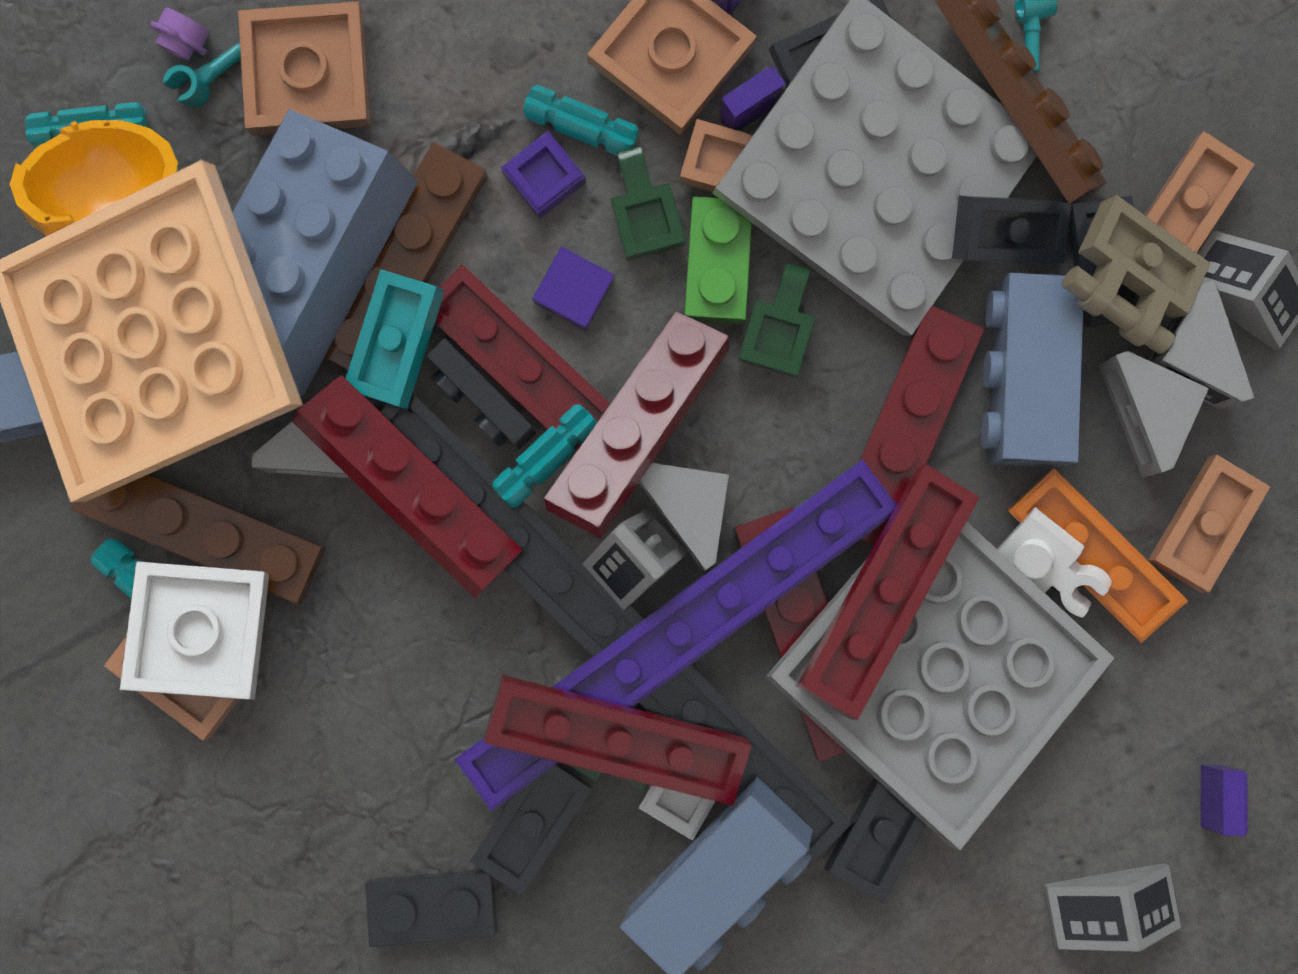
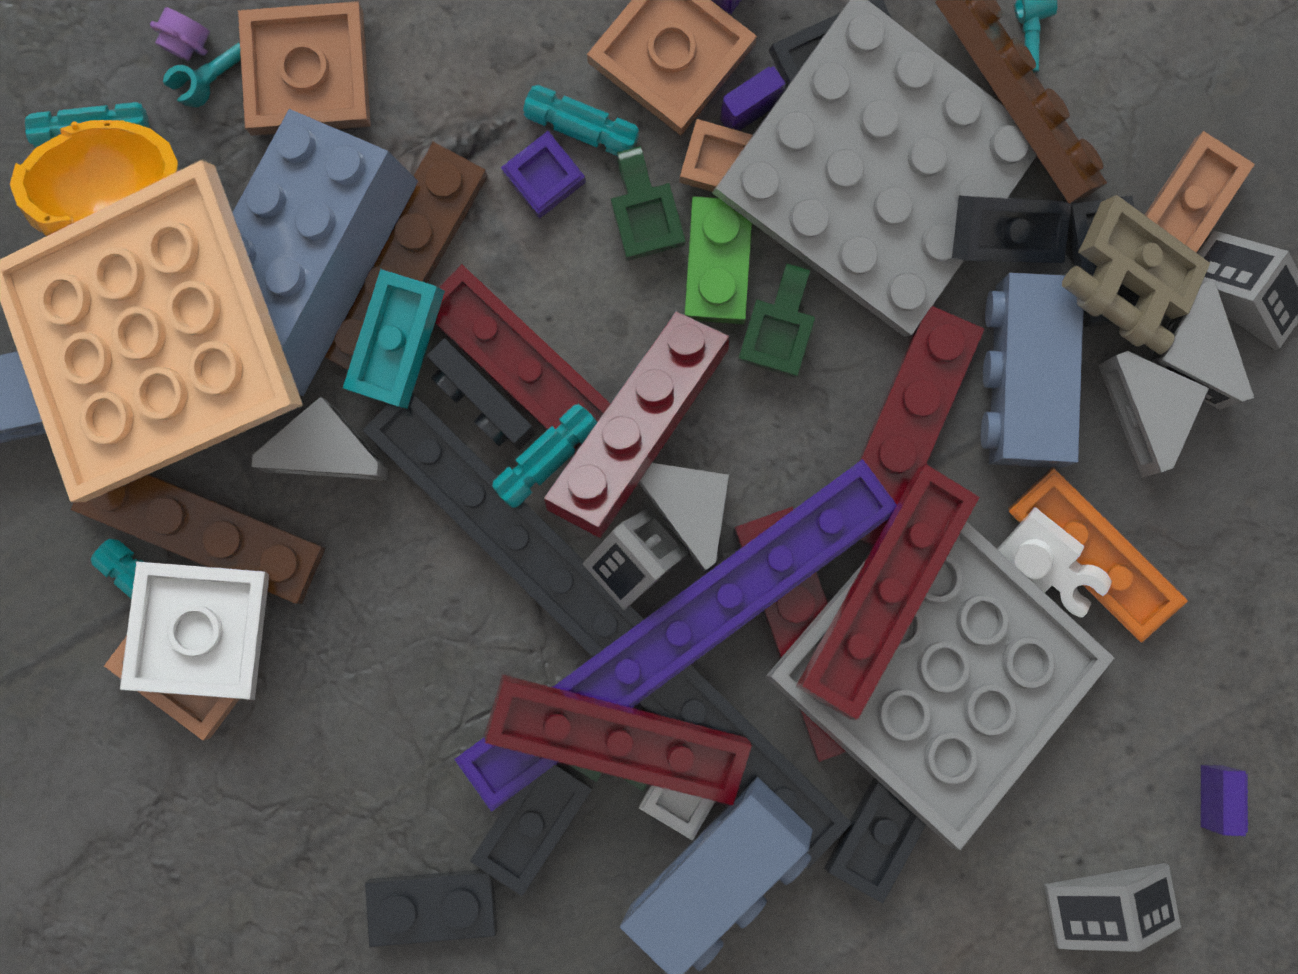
(406, 485): dark red plate -> none
(573, 288): dark purple tile -> none
(1209, 524): nougat plate -> none

